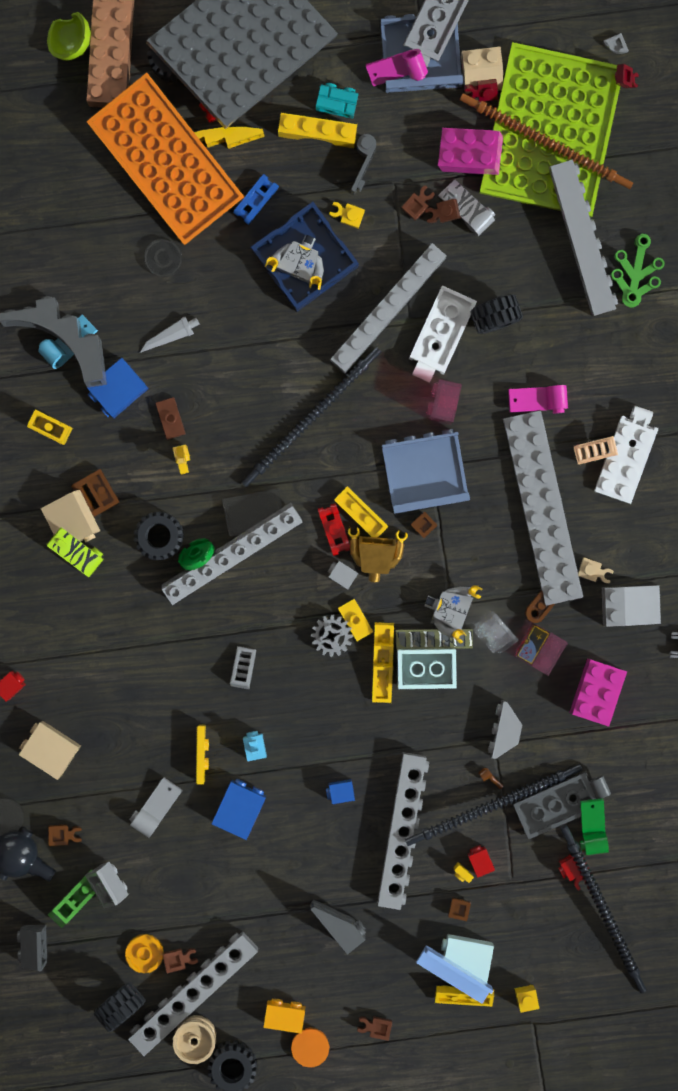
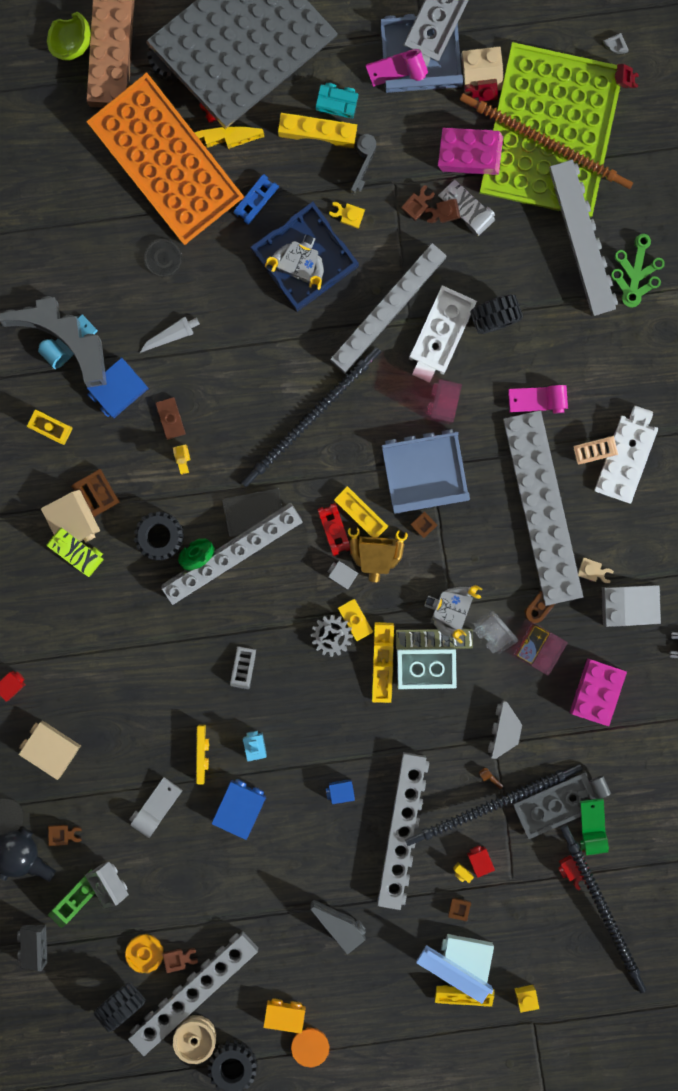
(378, 1028): copper plate -> none

